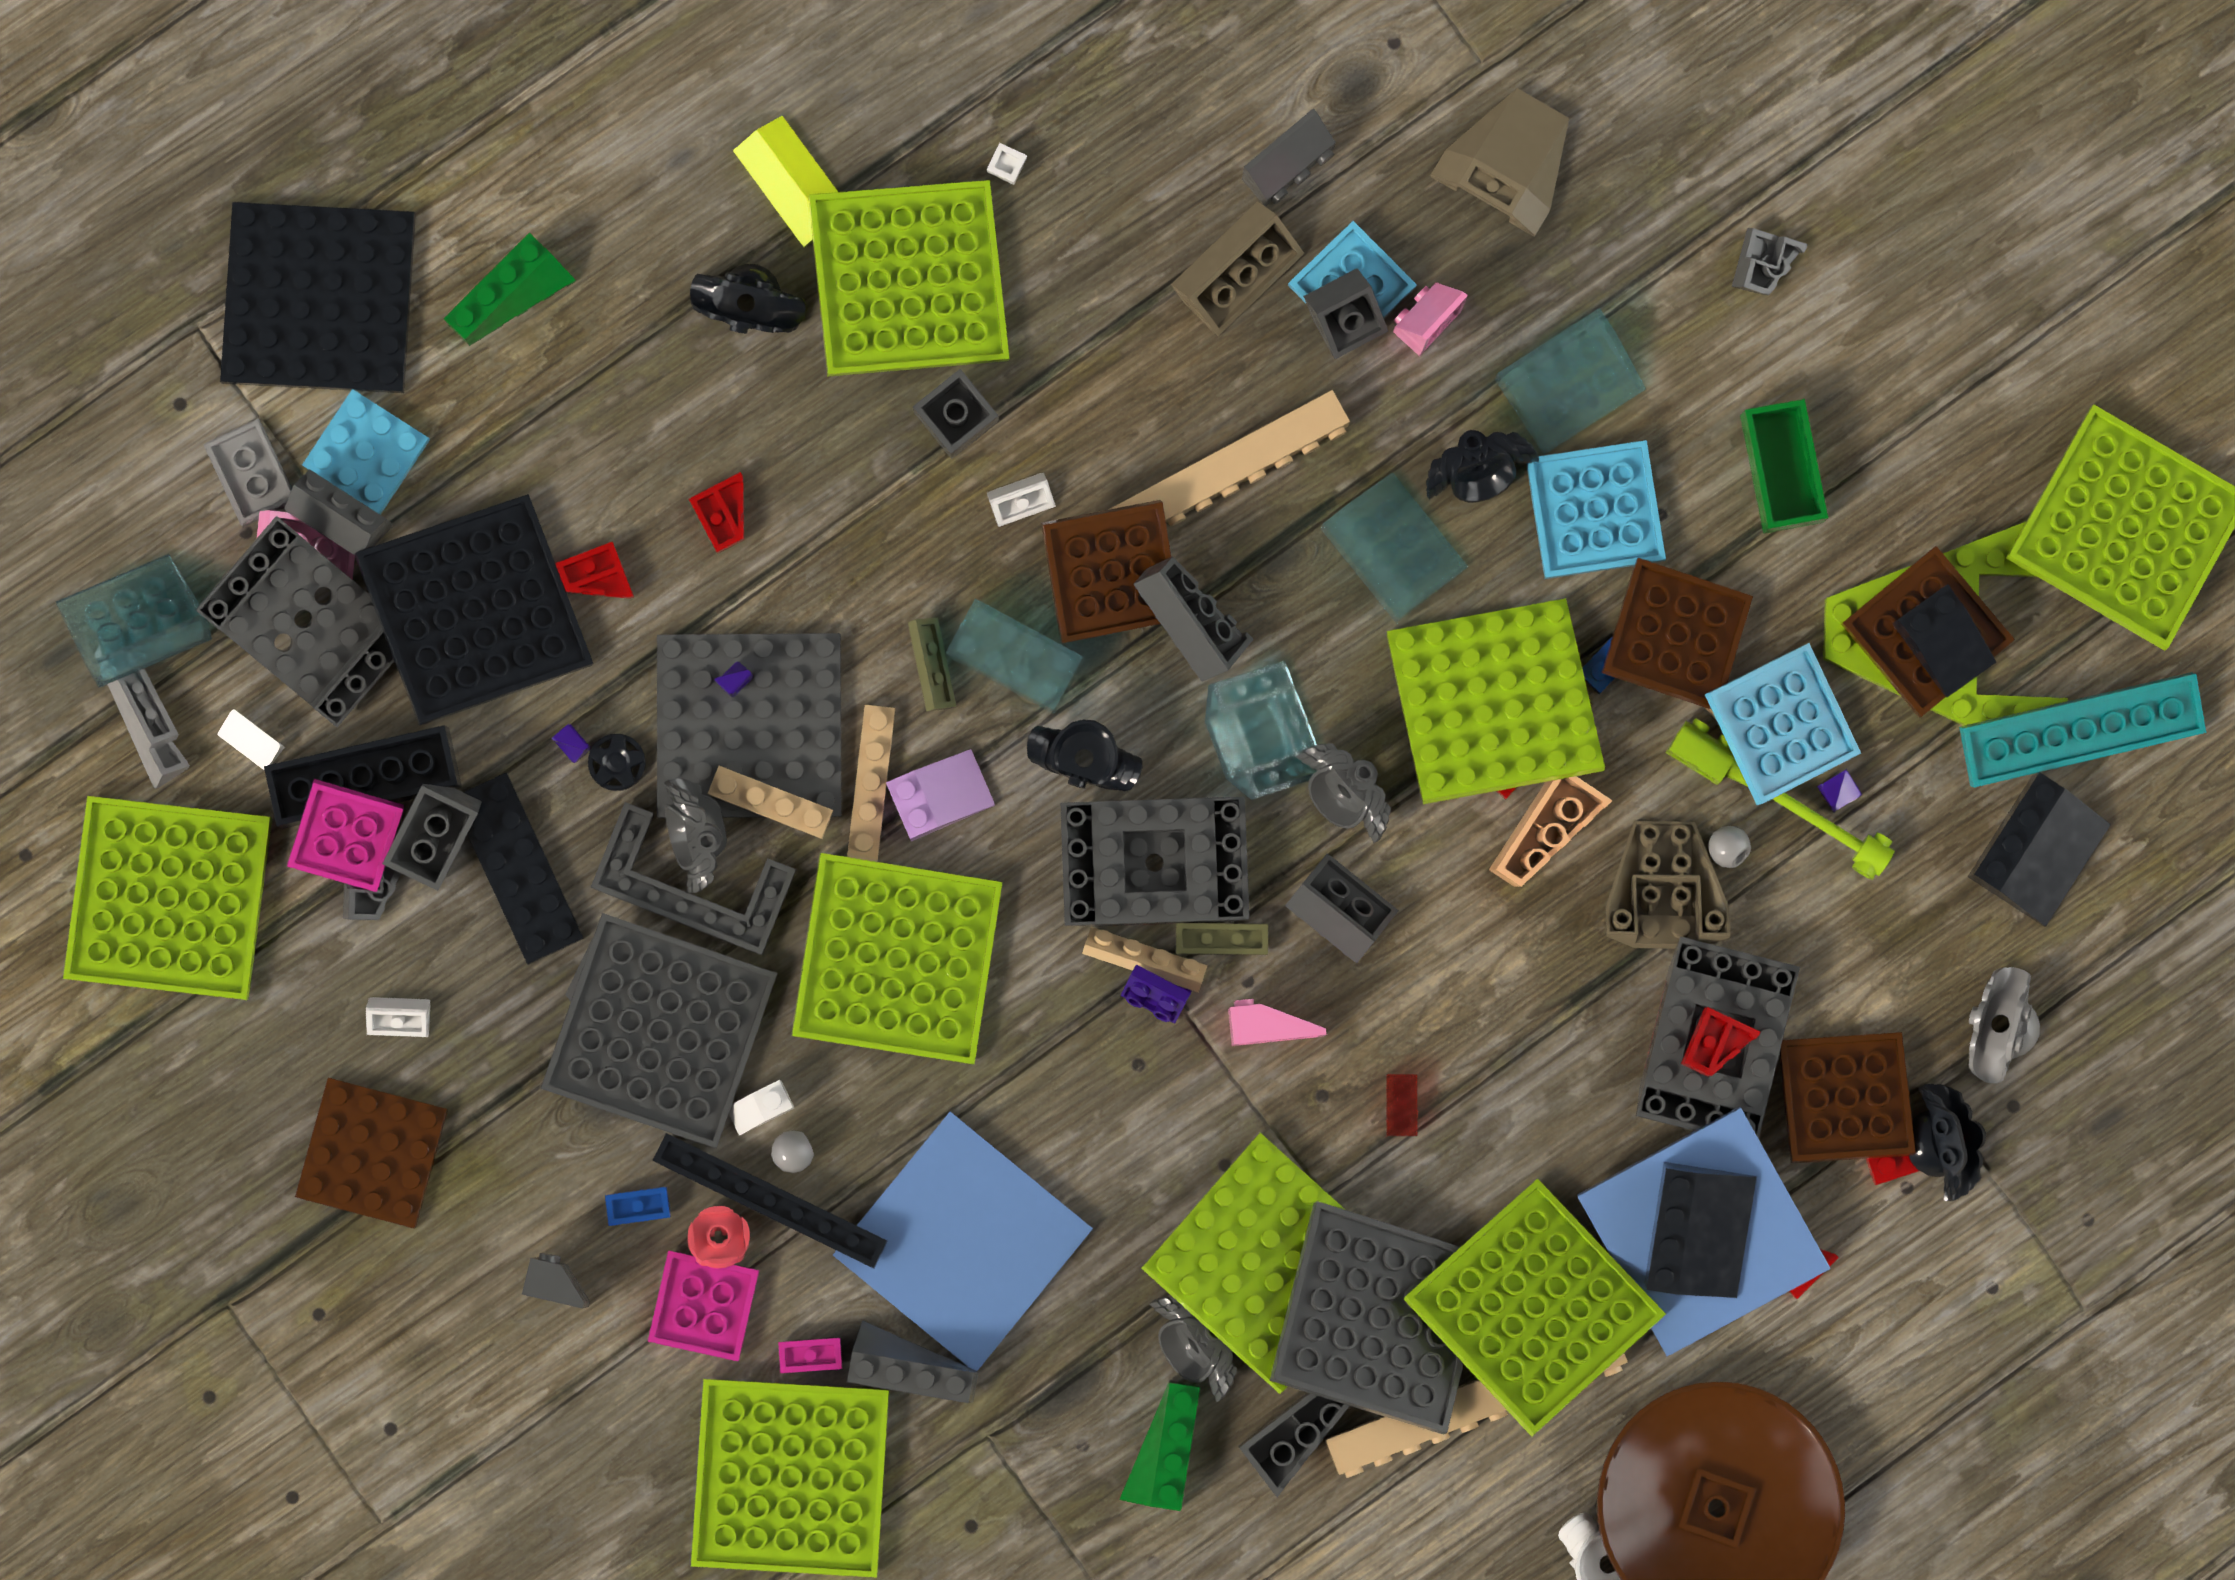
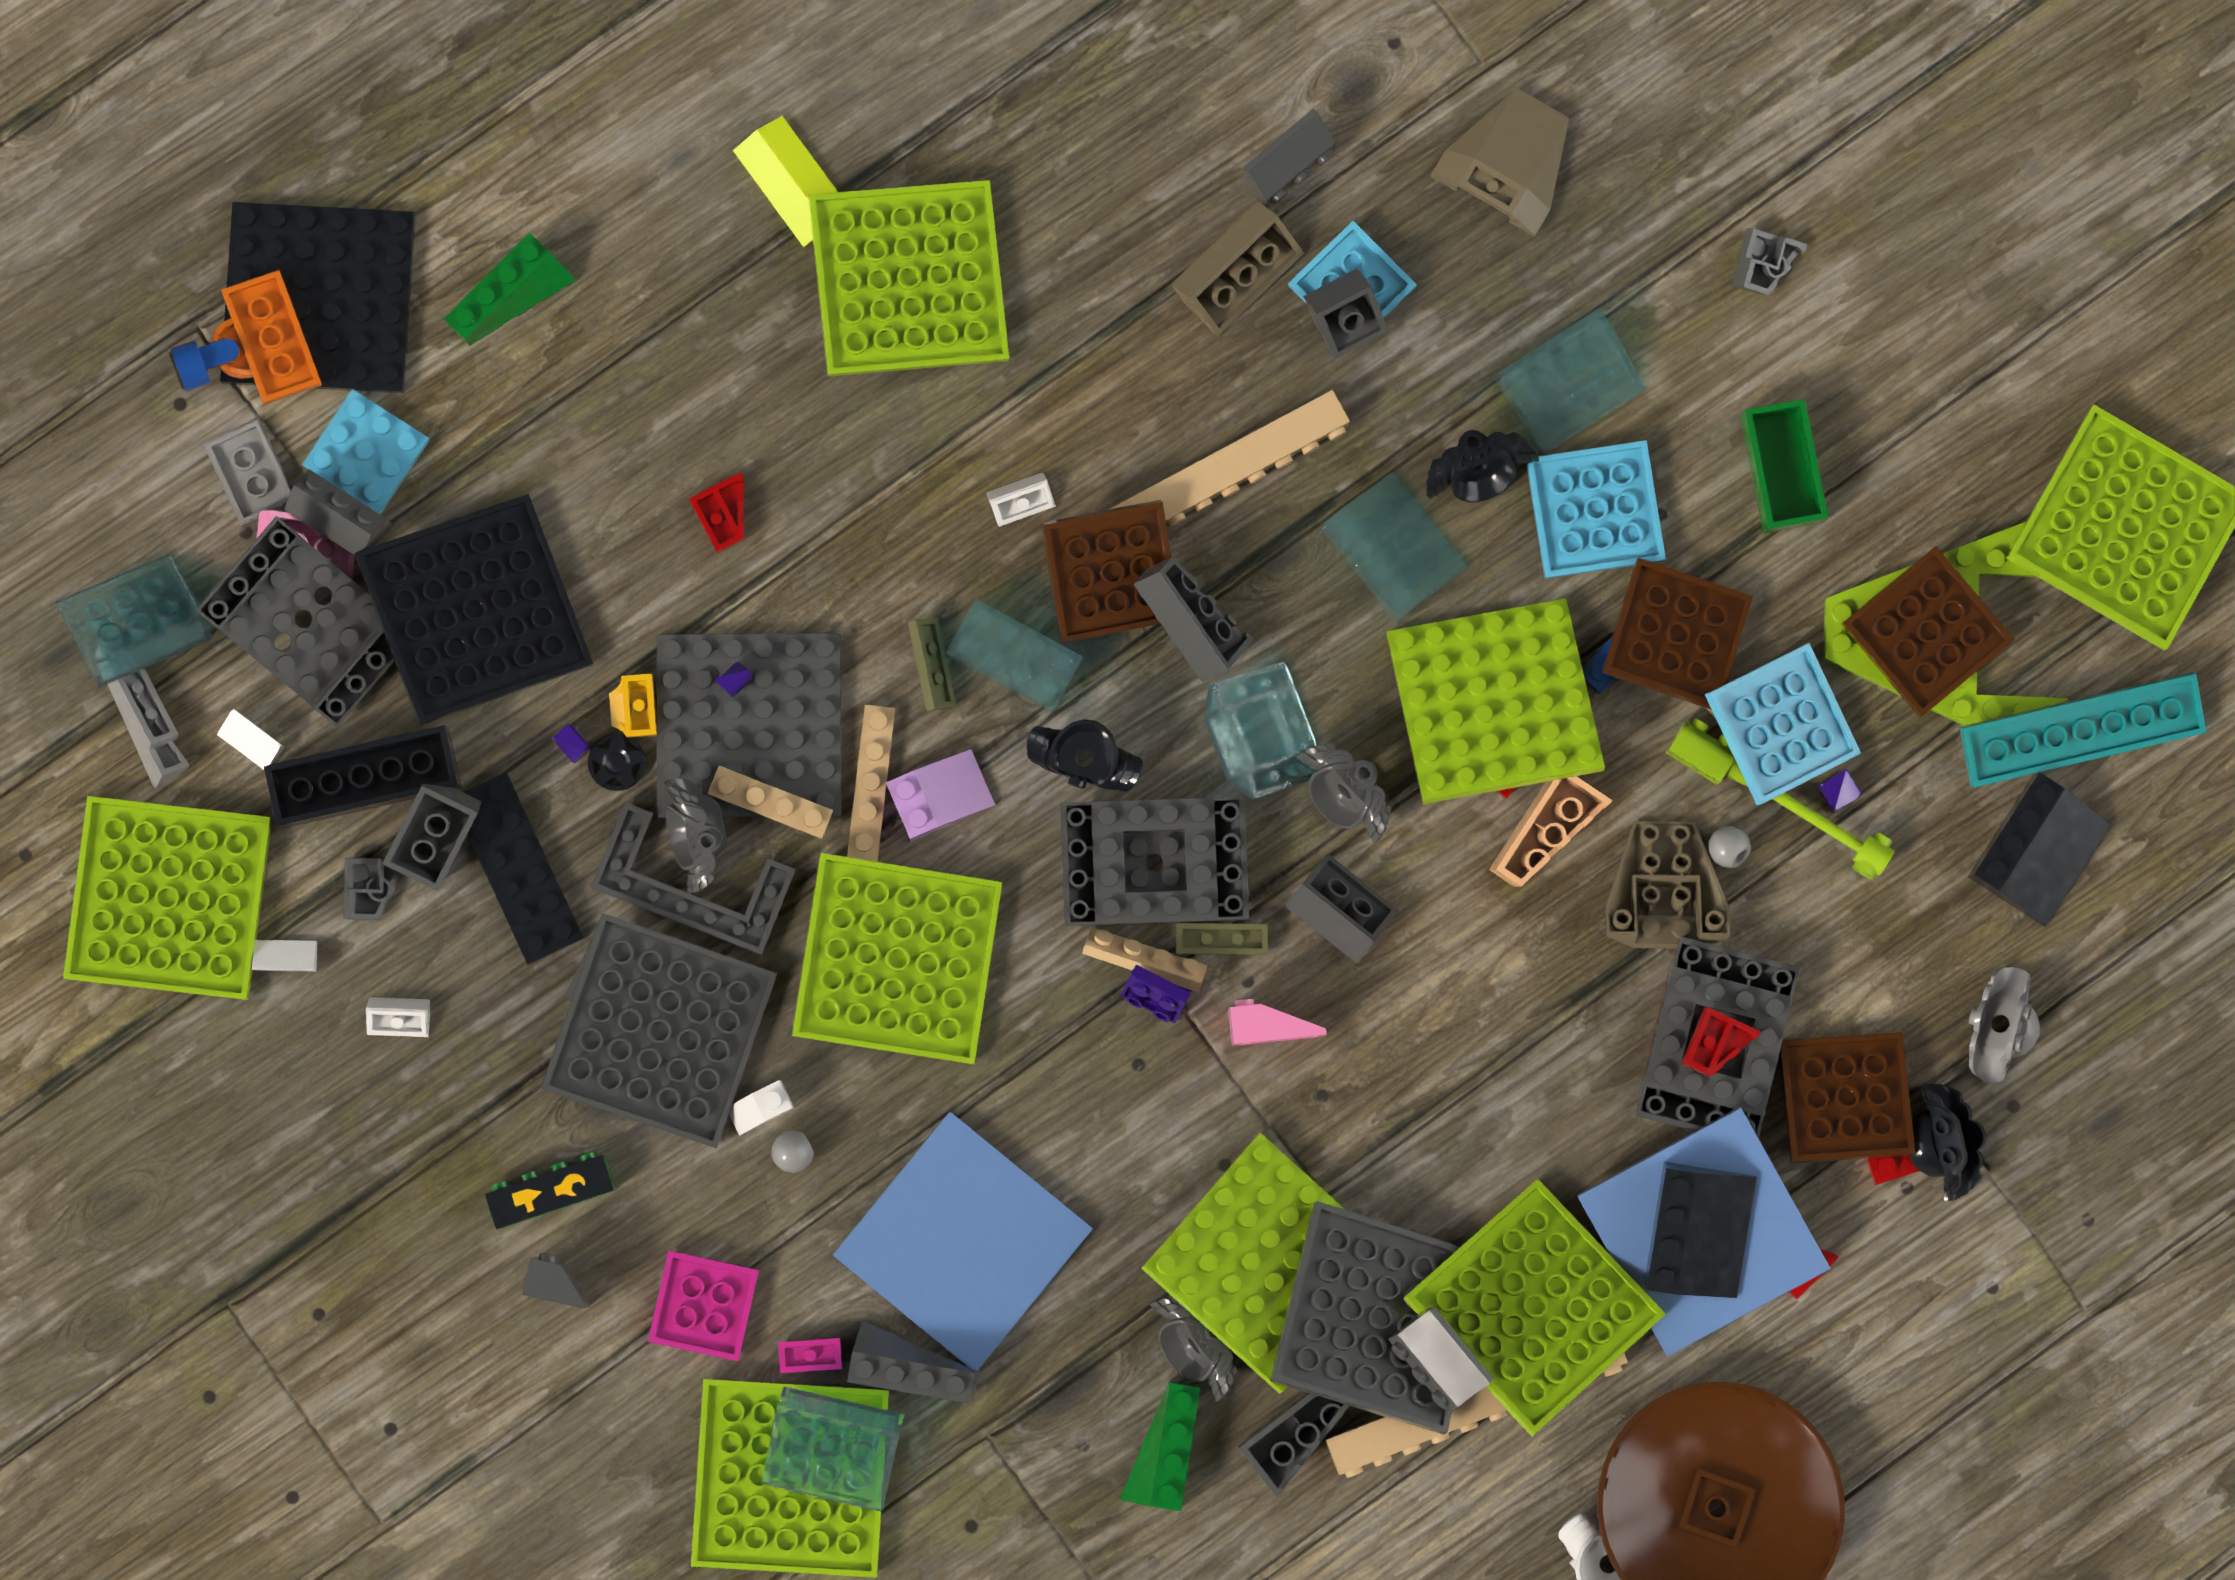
(256, 342): none -> orange plate
(285, 955): none -> white slope
(345, 835): dark pink plate -> none
(371, 1153): reddish brown plate -> none
(550, 1191): none -> black brick
(595, 573): red wing -> none
(634, 706): none -> yellow slope
(637, 1206): blue plate -> none
(718, 1254): coral plate -> none
(770, 1200): black plate -> none
(773, 308): black piece -> none
(832, 1448): none -> clear light blue slope
(956, 413): dark grey brick -> none
(1006, 163): white plate -> none
(1401, 1105): clear red plate -> none
(1429, 317): bright pink slope -> none
(1440, 1359): none -> slope
(1945, 640): black slope -> none

